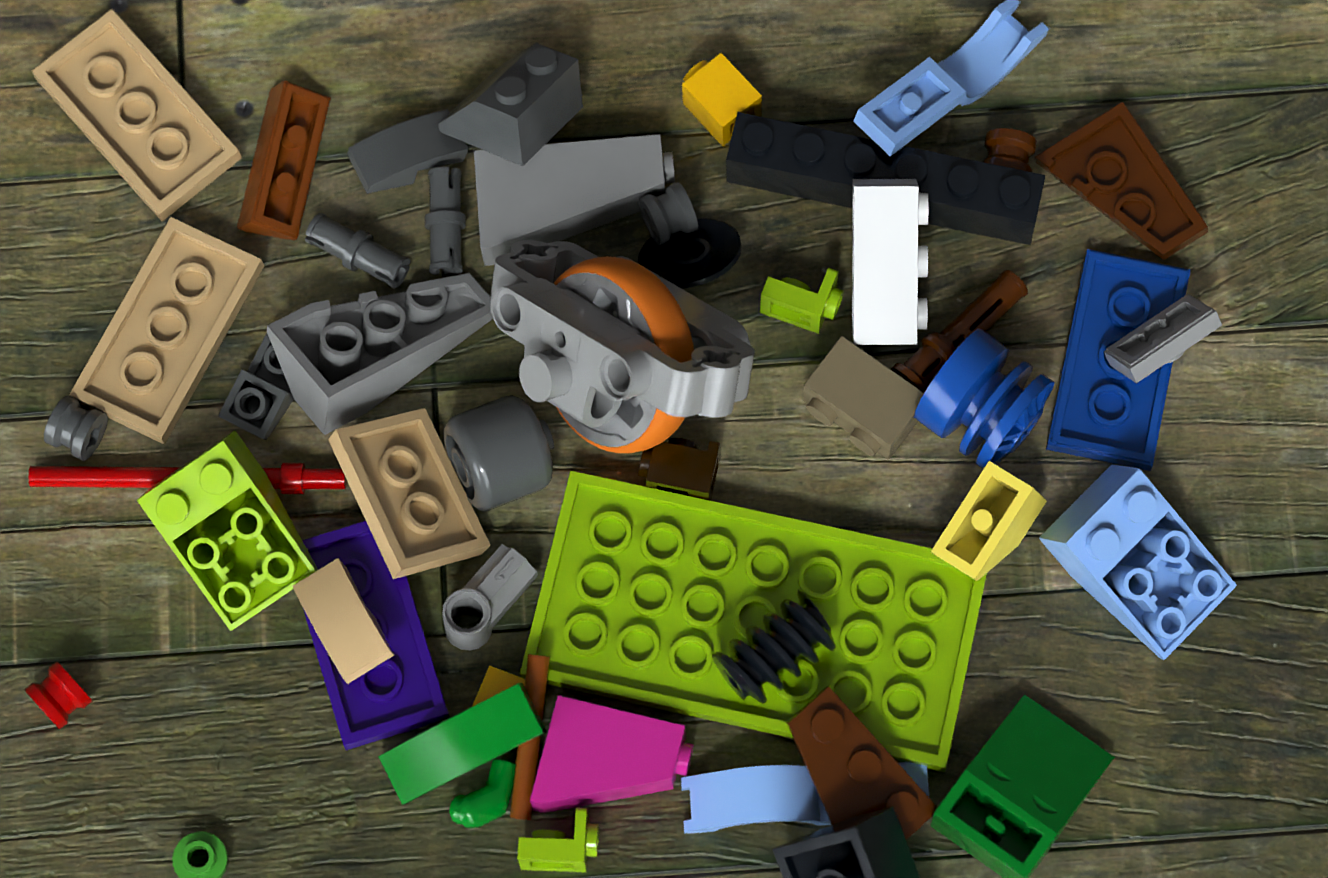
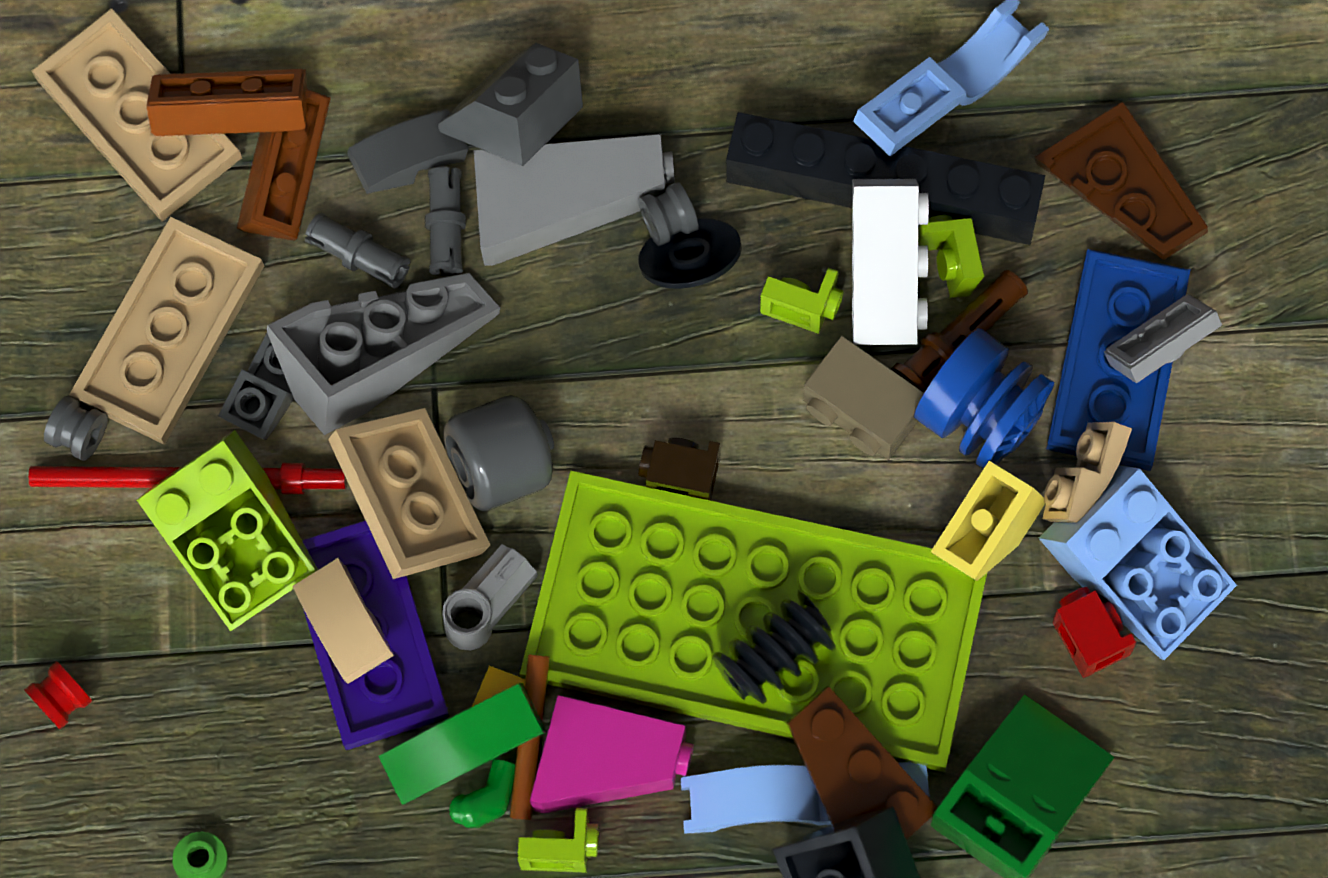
(227, 102): none -> dark orange slope
(616, 344): light grey piece -> none
(716, 93): yellow brick -> none
(957, 255): none -> lime bracket
(1010, 148): reddish brown wheel -> none
(1077, 489): none -> tan slope
(1091, 631): none -> red brick

